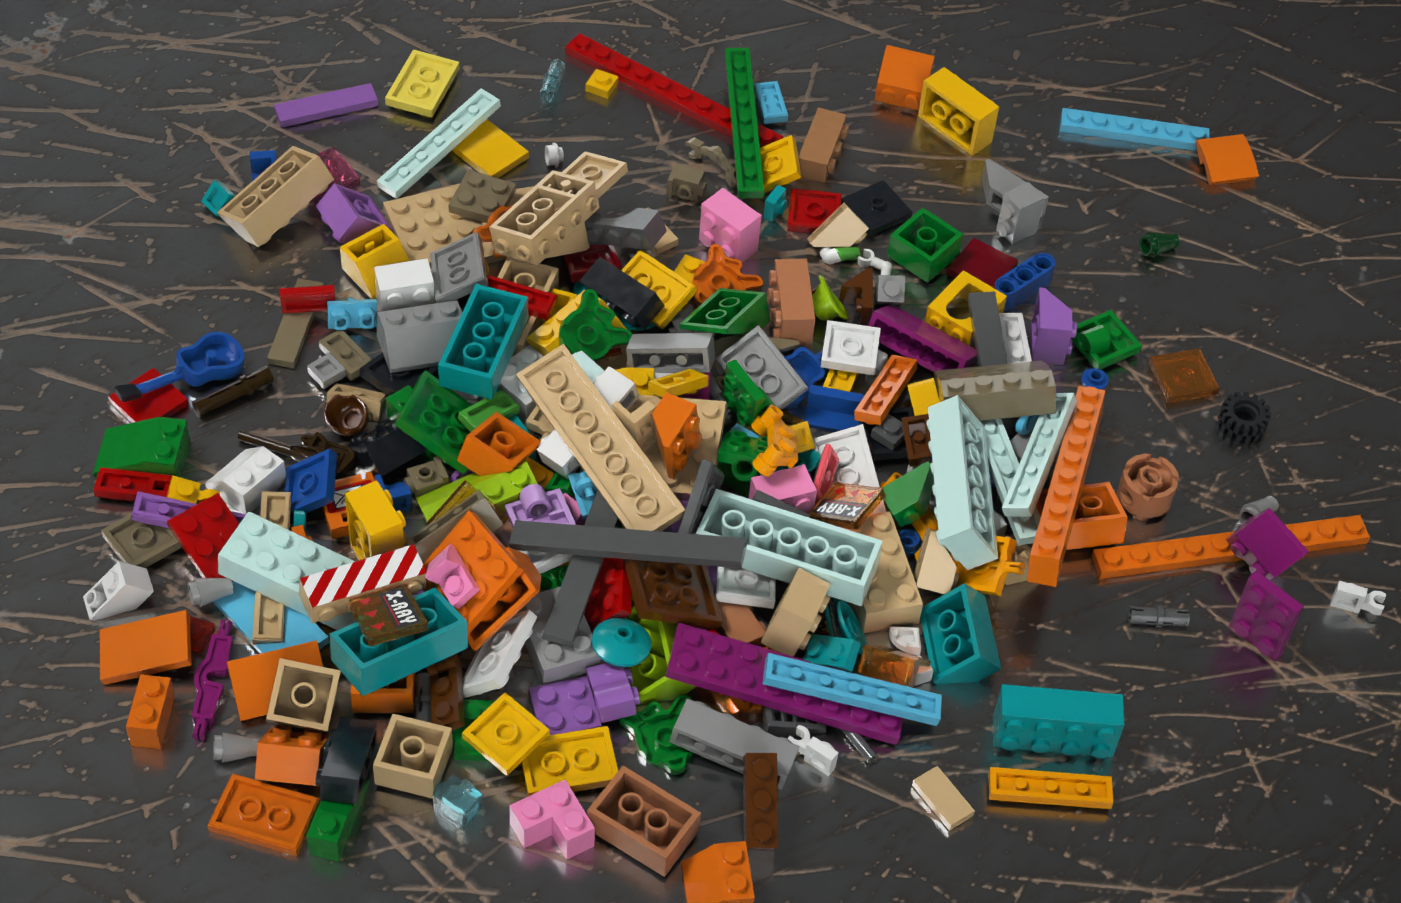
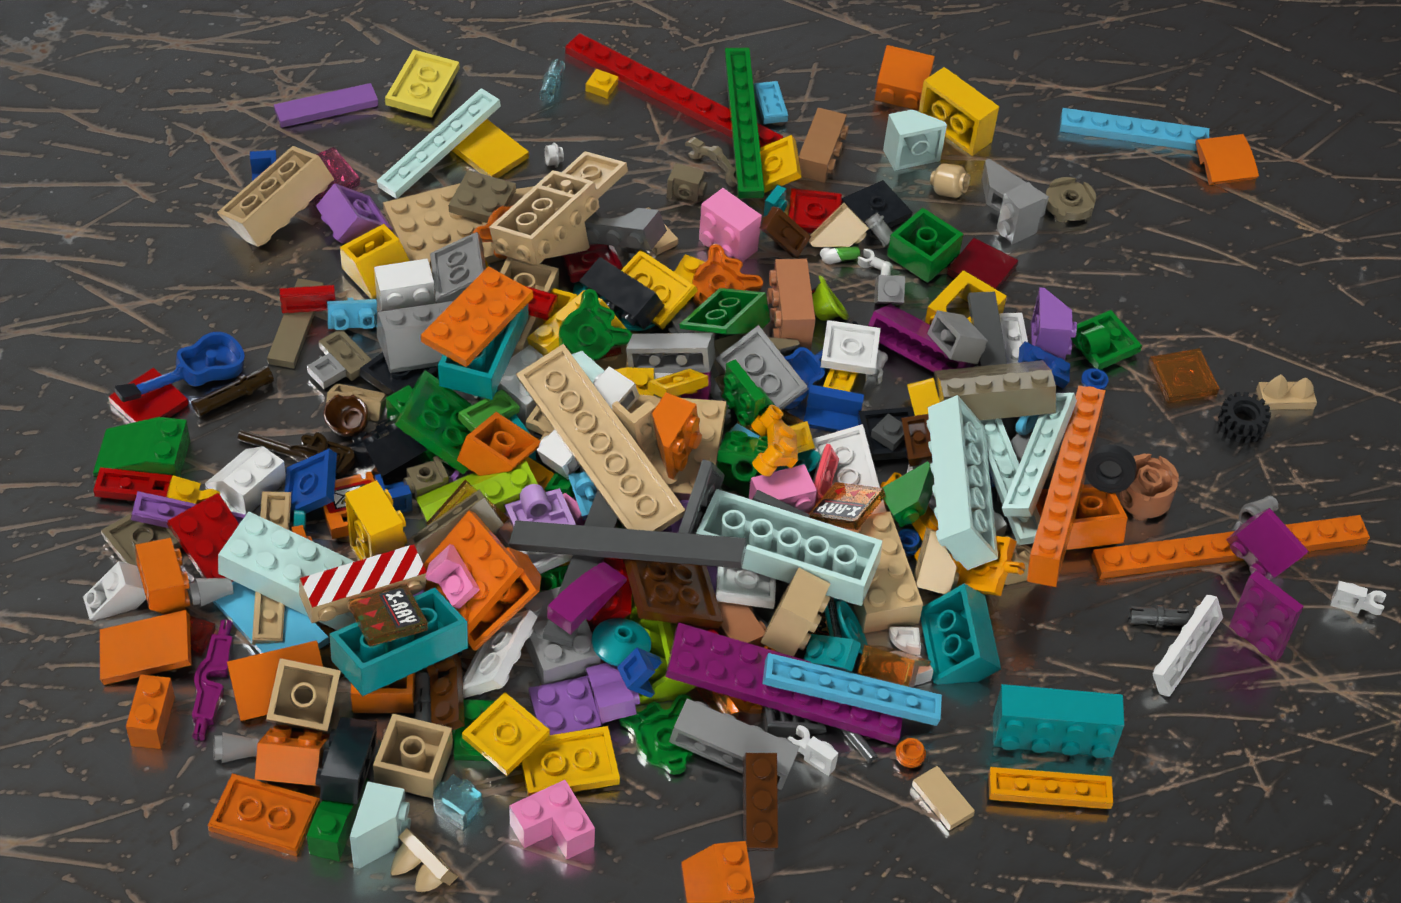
(162, 576): none -> orange slope
(217, 197): teal plate -> none
(378, 823): none -> light aqua slope
(415, 851): none -> tan tile
(476, 316): none -> orange plate
(585, 597): none -> magenta slope
(638, 669): none -> blue panel
(644, 820): nougat brick -> none
(784, 231): none -> reddish brown tile
(859, 292): reddish brown slope -> none
(879, 228): none -> light grey pin
(885, 390): orange plate -> none
(910, 753): none -> orange plate
(913, 139): none -> light aqua slope
(950, 180): none -> tan head
(957, 337): none -> light grey brick
(1026, 279): blue beam -> none
(1059, 366): none -> blue plate
(1067, 210): none -> dark tan plate
(1115, 454): none -> black tyre
(1157, 243): dark green cone -> none
(1187, 645): none -> white plate
(1287, 395): none -> tan tile

